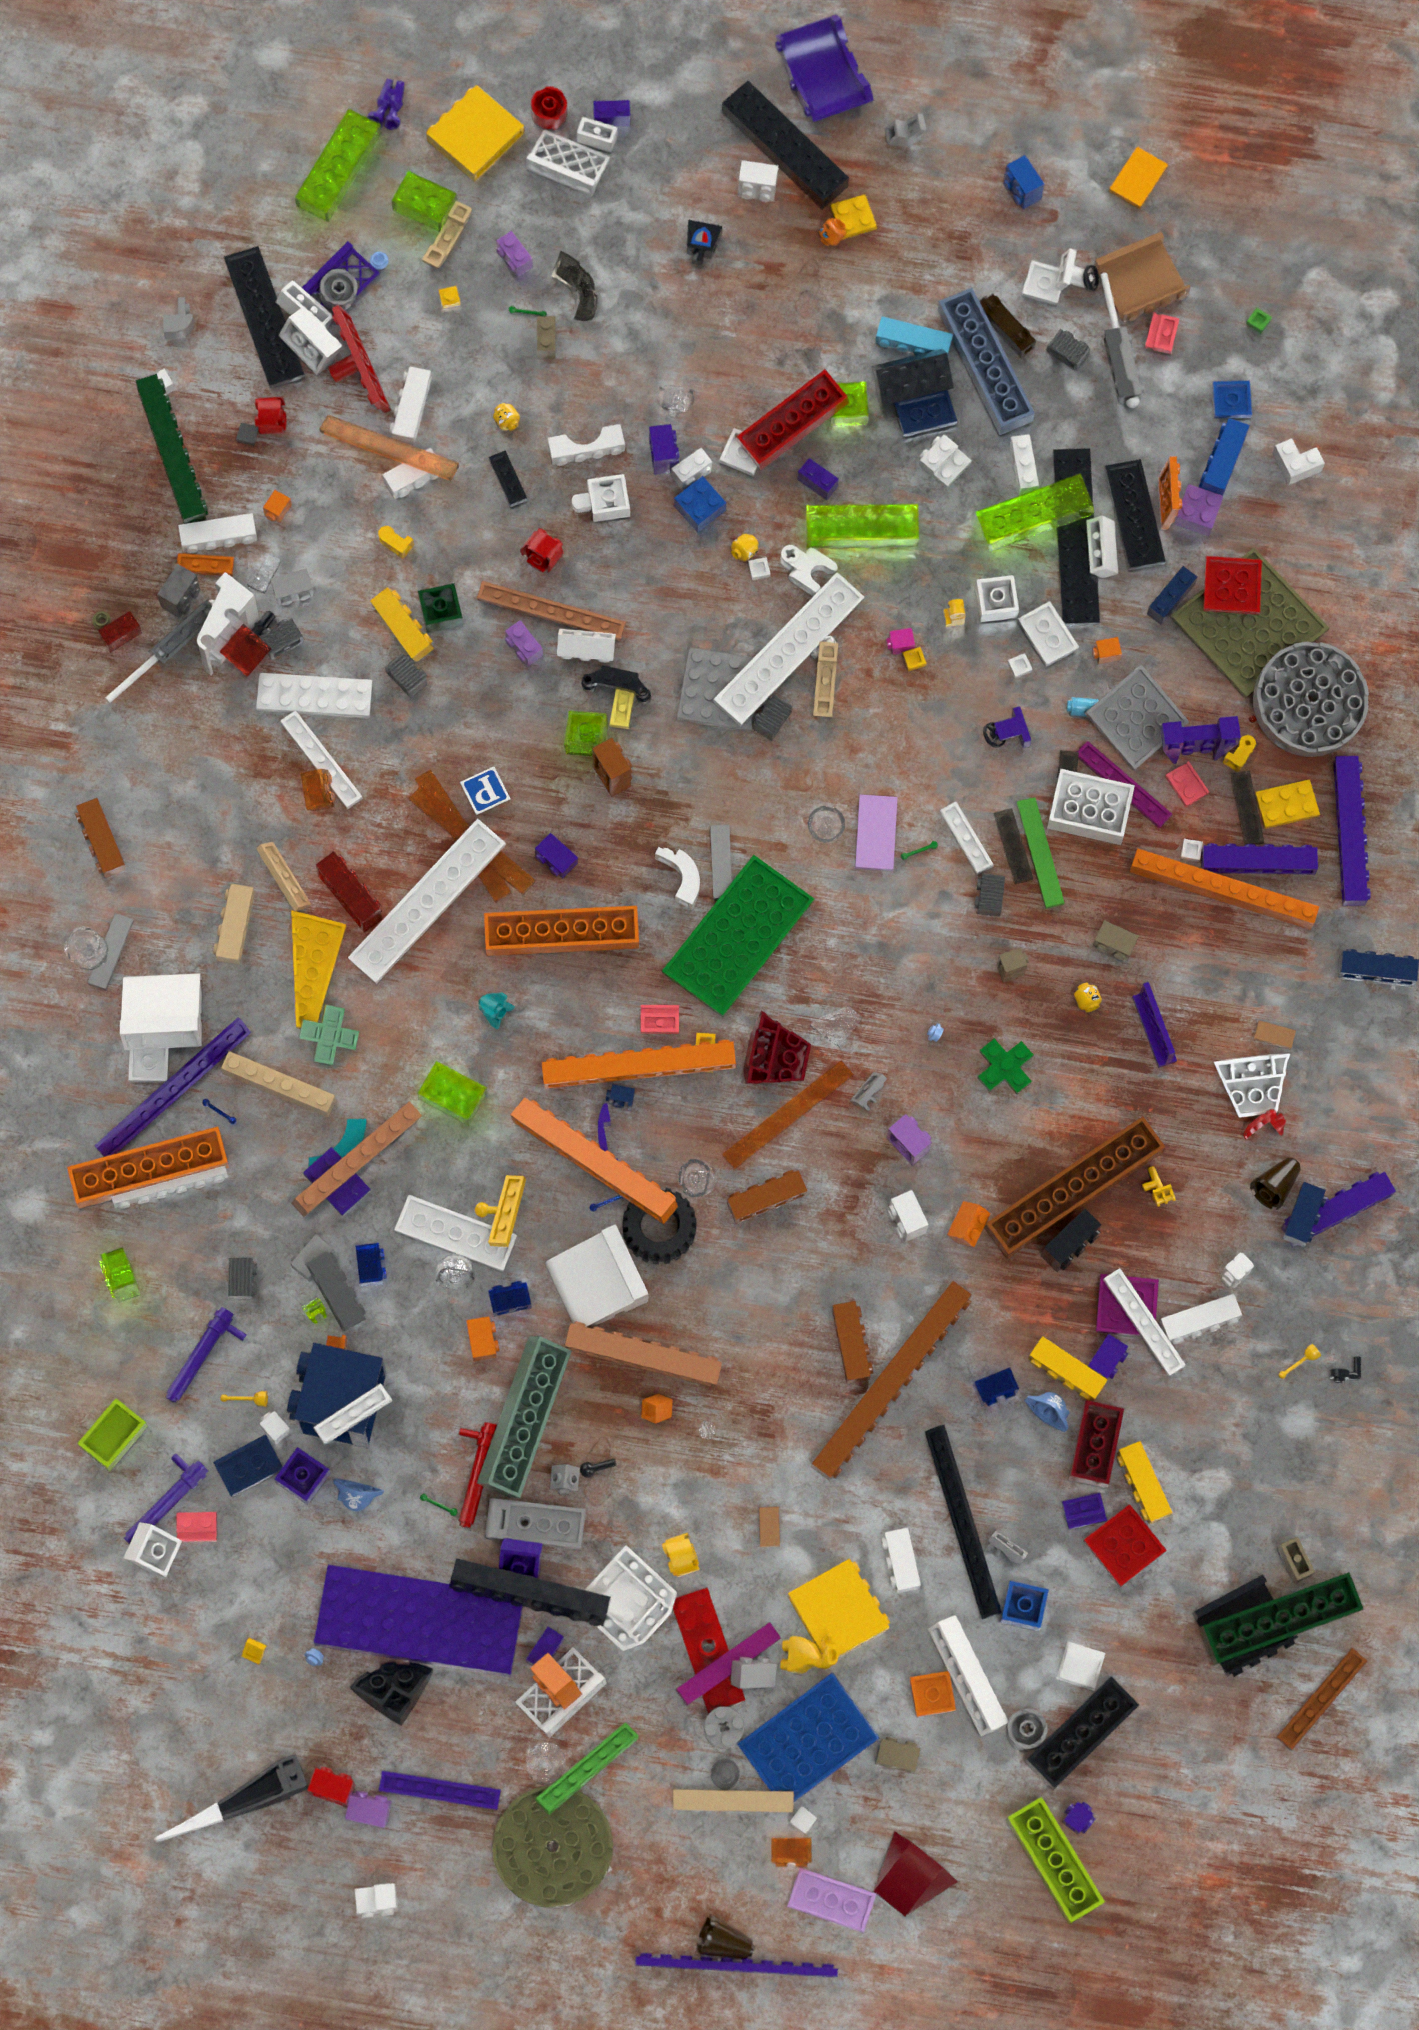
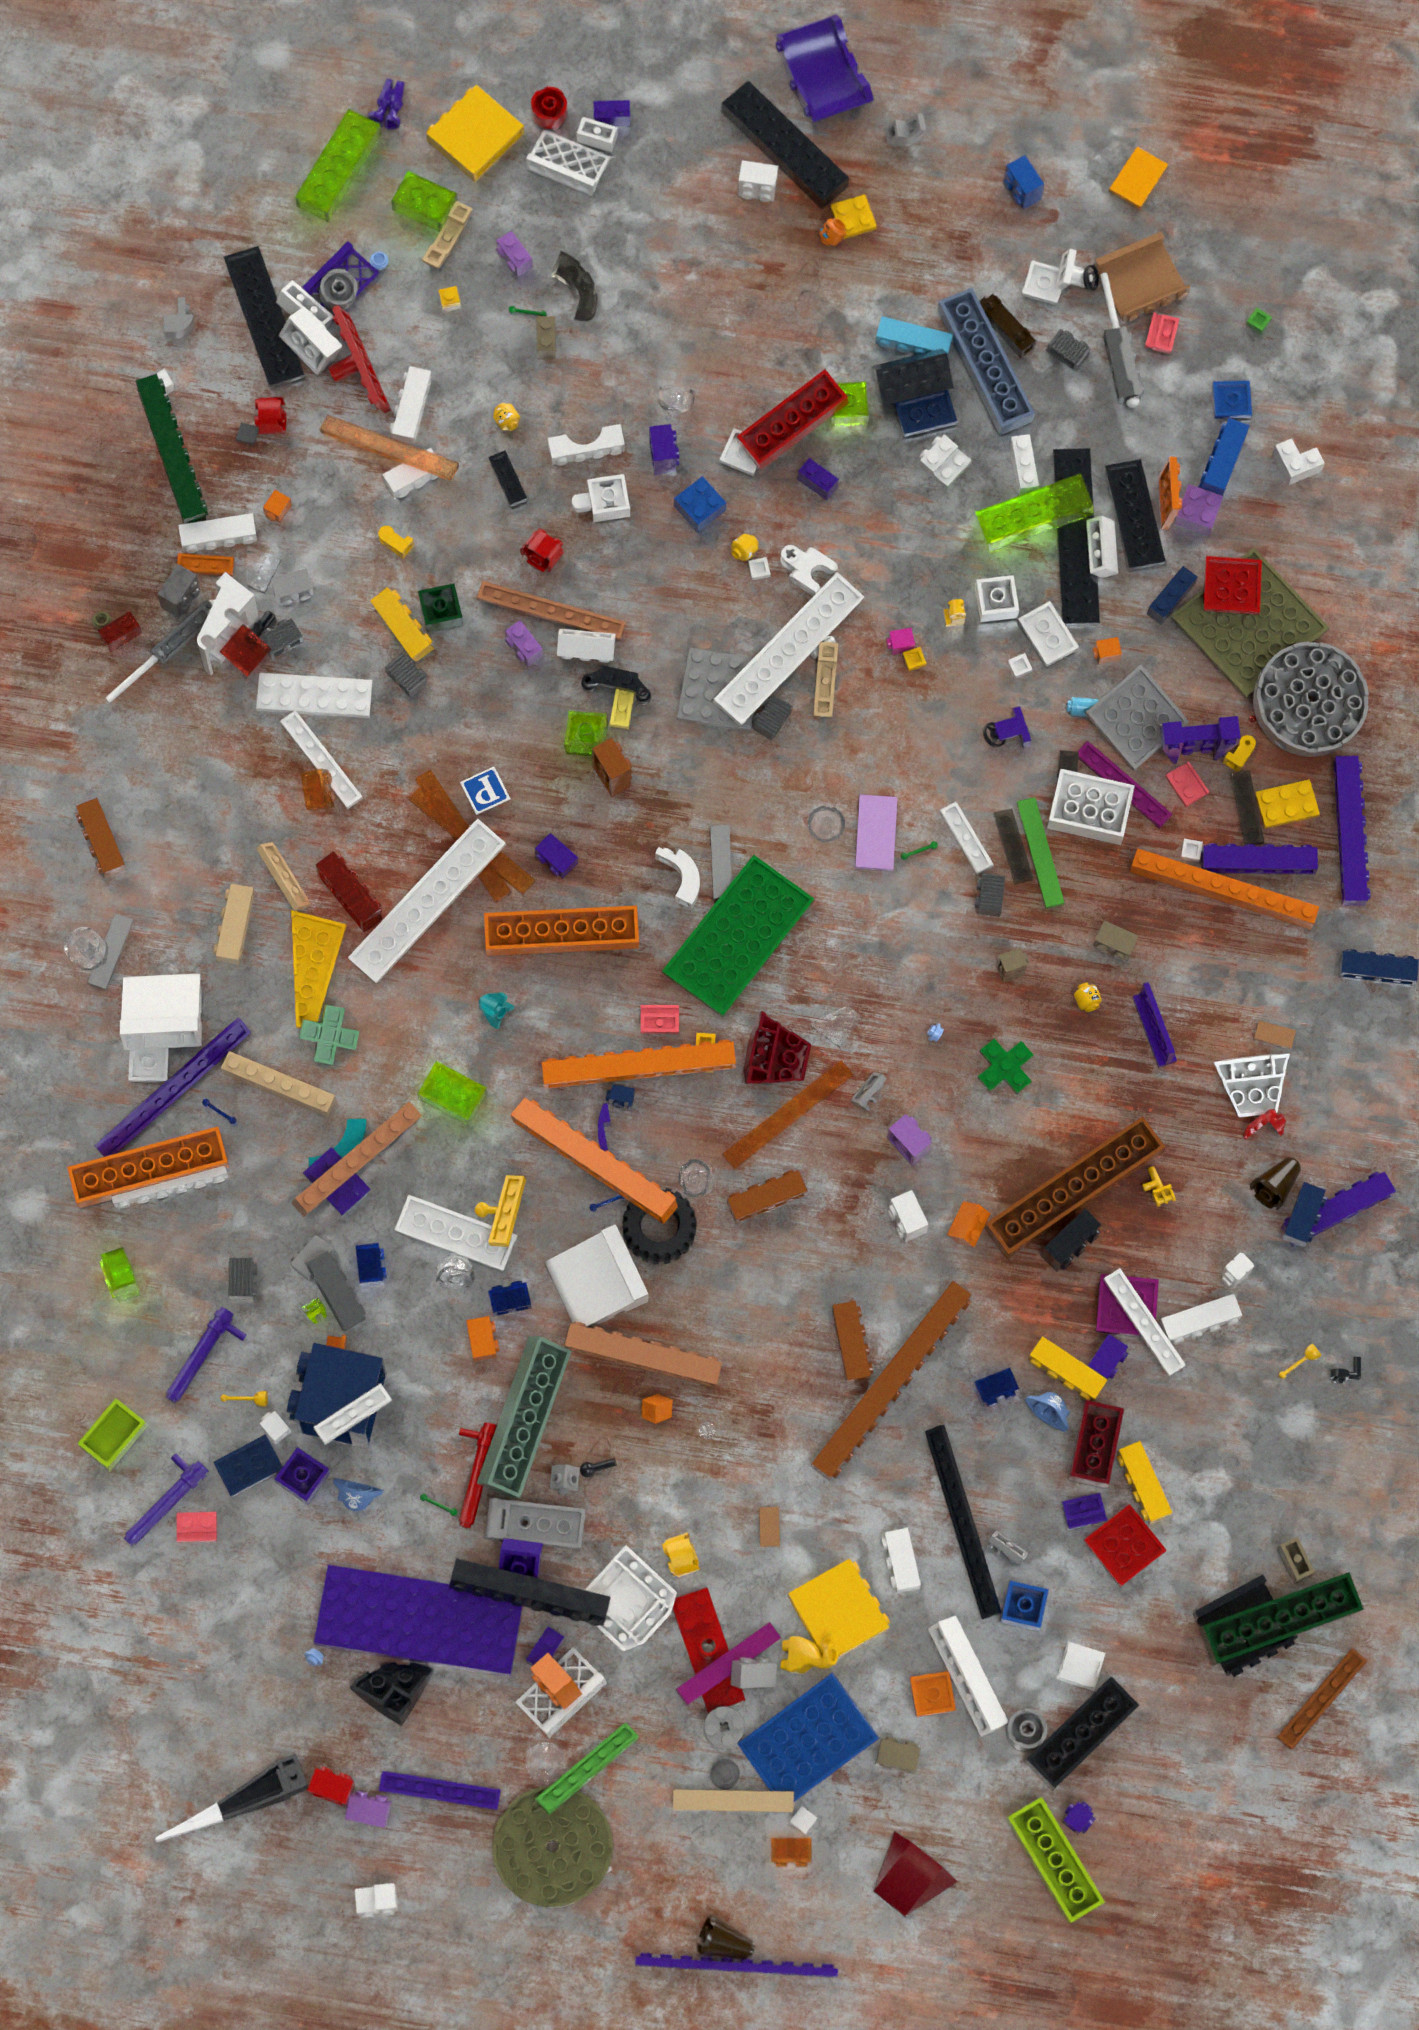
(152, 1549): white brick -> none
(253, 1651): yellow plate -> none
(691, 469): white brick -> none
(702, 240): black torso -> none
(831, 1900): lavender tile -> none
(862, 526): clear neon green brick -> none

